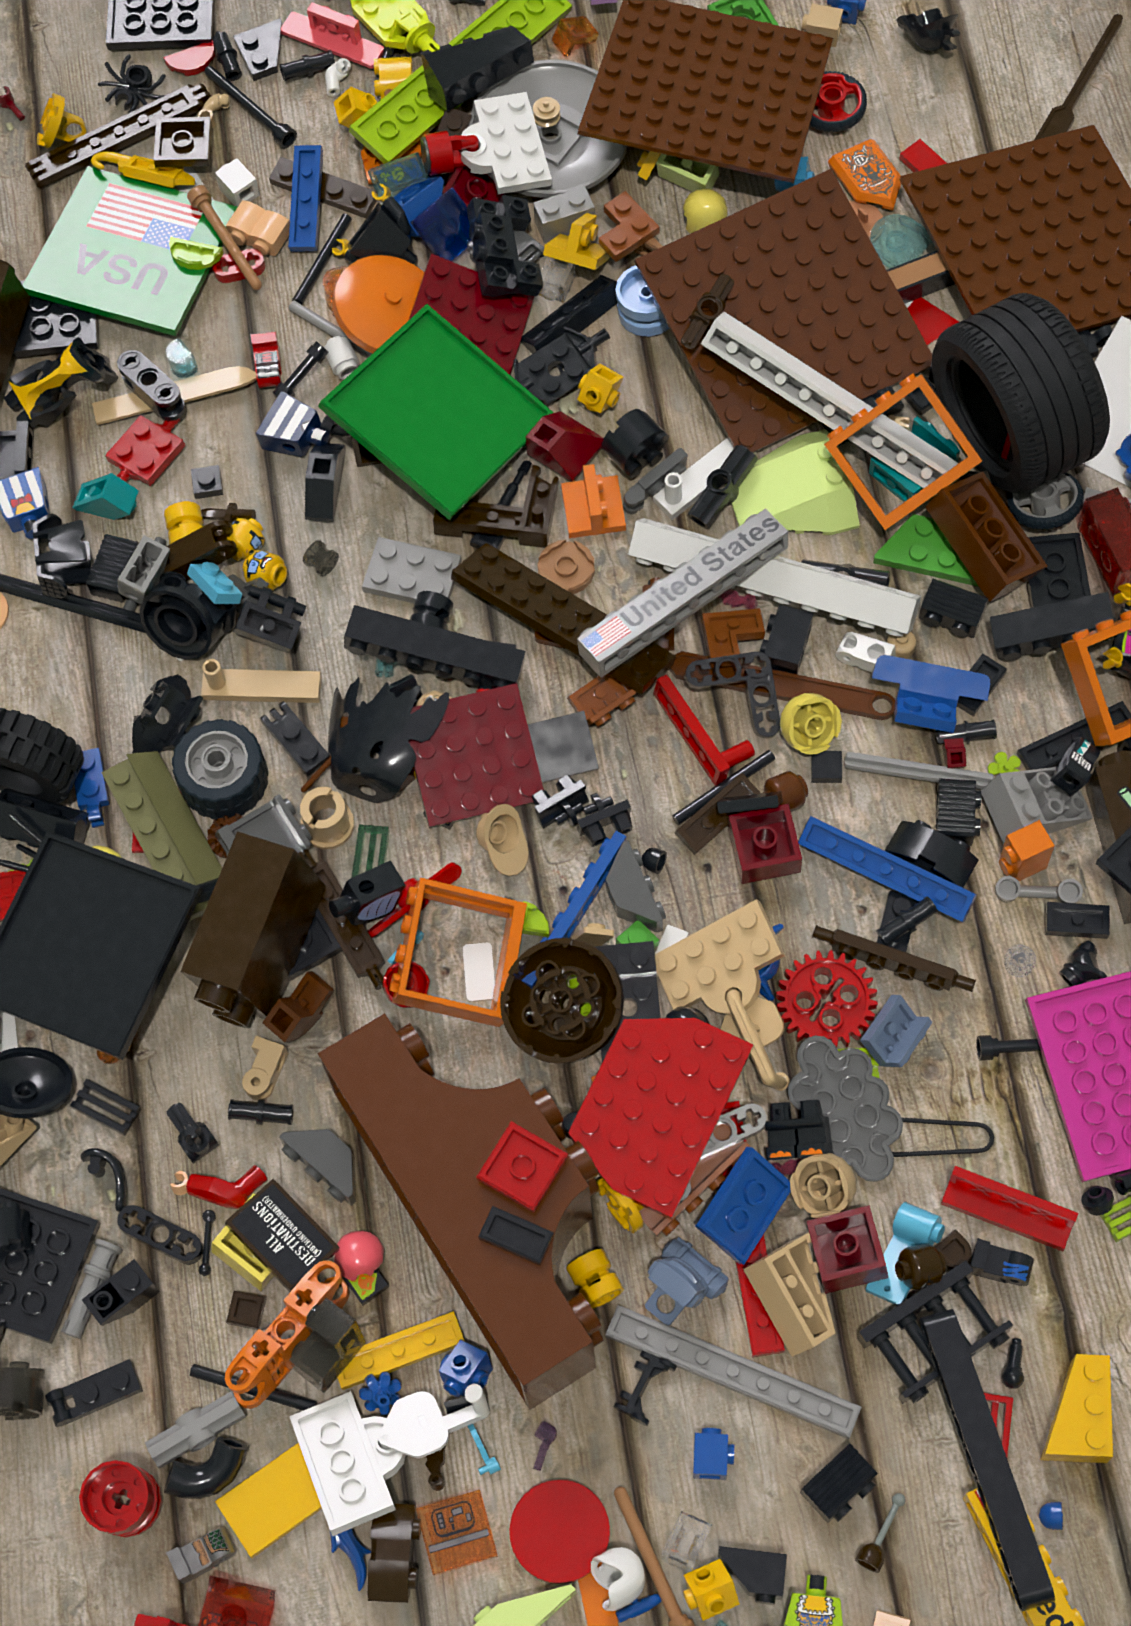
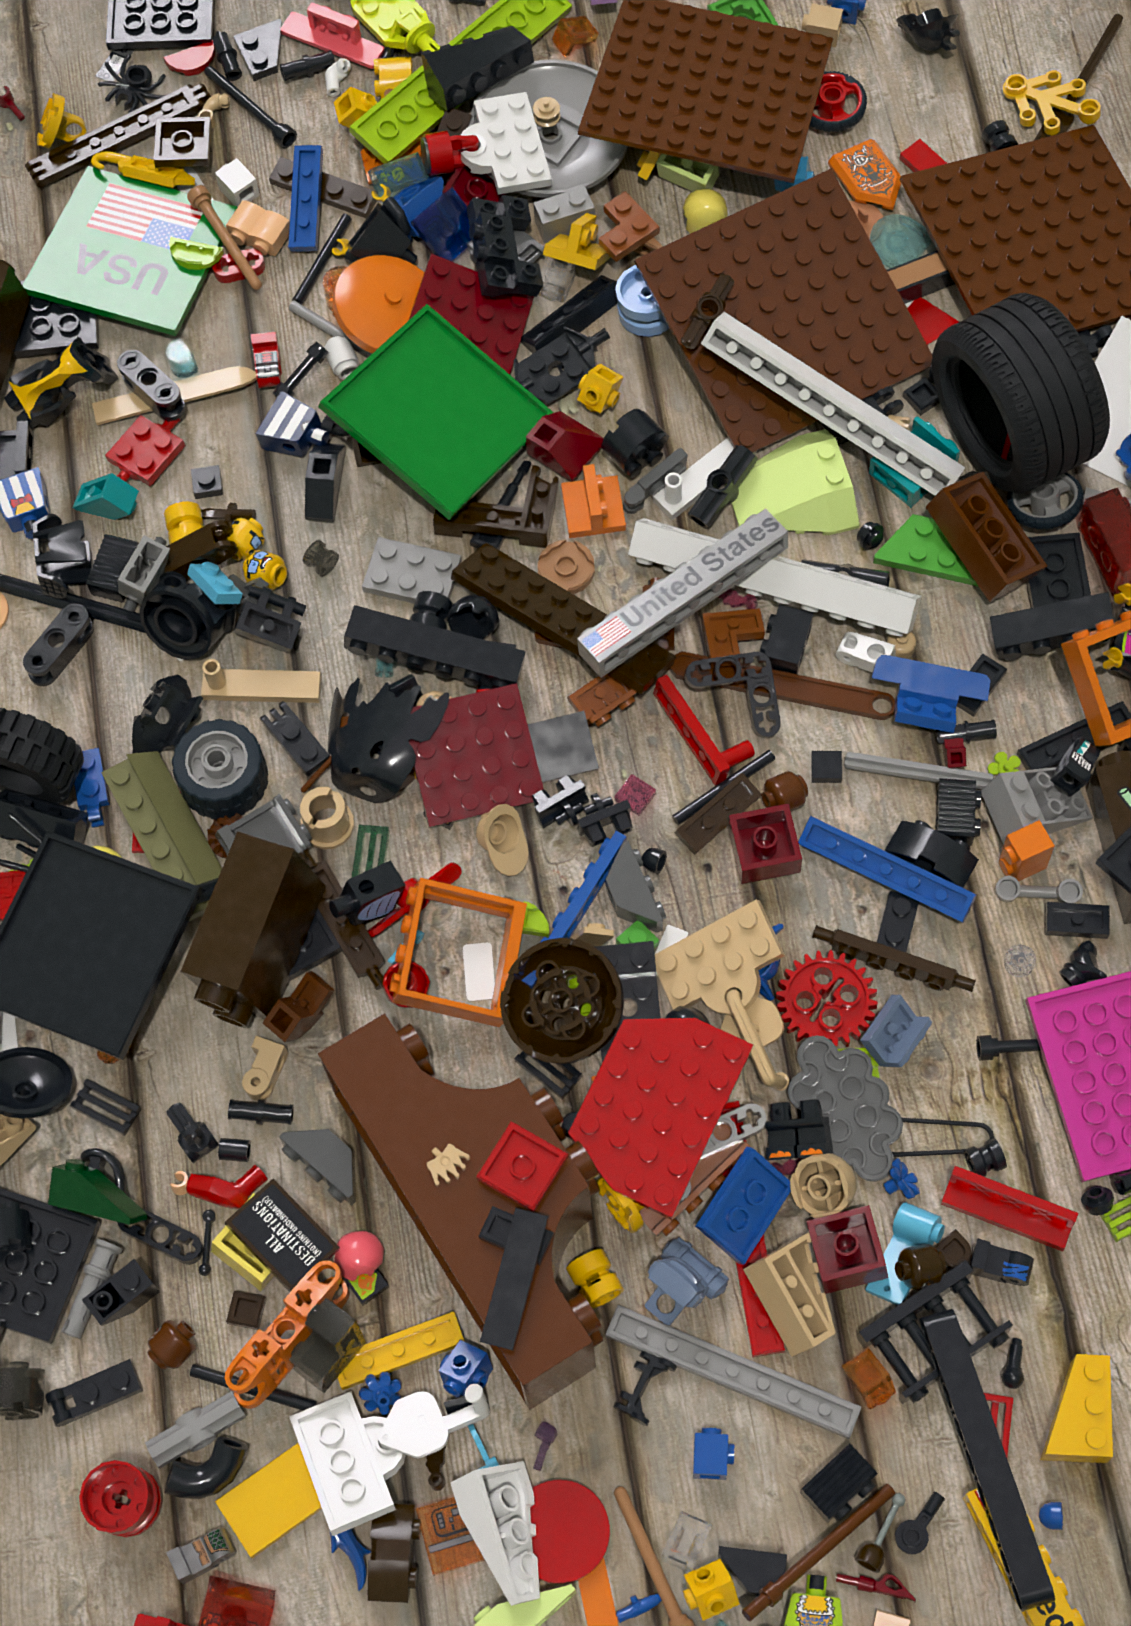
(71, 627): none -> black piece
(91, 1193): none -> dark green slope
(115, 60): none -> sticker
(171, 1344): none -> reddish brown head
(234, 1150): none -> black hinge
(446, 1162): none -> tan piece
(473, 616): none -> black hair
(498, 1516): none -> white wedge
(514, 1279): none -> black tile
(569, 1084): none -> black tile
(619, 1574): white helmet -> none
(637, 792): none -> clear pink tile
(749, 802): black tile -> none
(773, 1592): none -> reddish brown bar
(810, 723): light yellow cylinder -> none
(870, 535): none -> black plate
(870, 1379): none -> clear orange bracket
(878, 1586): none -> dark red hand
(885, 402): orange window -> none
(902, 1180): none -> blue plant
(907, 921): black pin -> none
(912, 1534): none -> black plate
(953, 608): black brick -> none
(985, 1158): none -> black wheel
(998, 136): none -> black wheel
(1019, 89): none -> yellow plant

